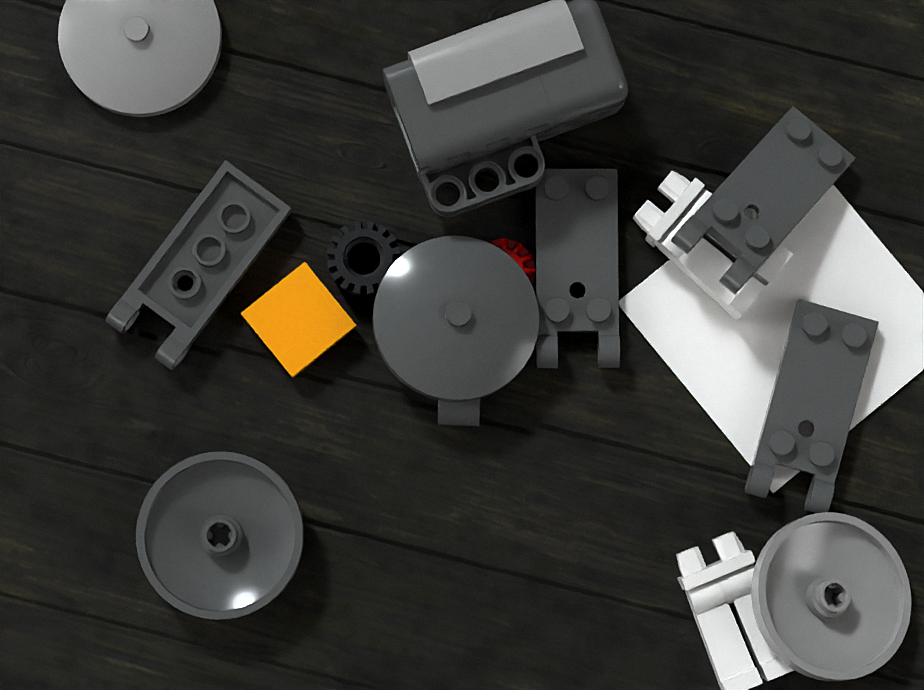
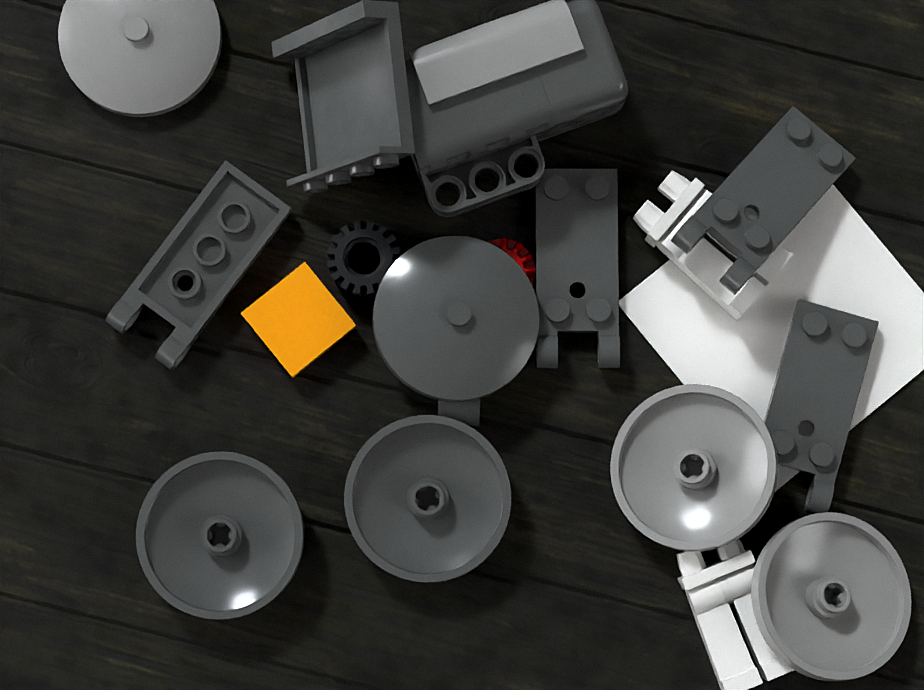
(350, 93): none -> dark grey panel
(427, 498): none -> dark grey dish
(694, 467): none -> light grey dish

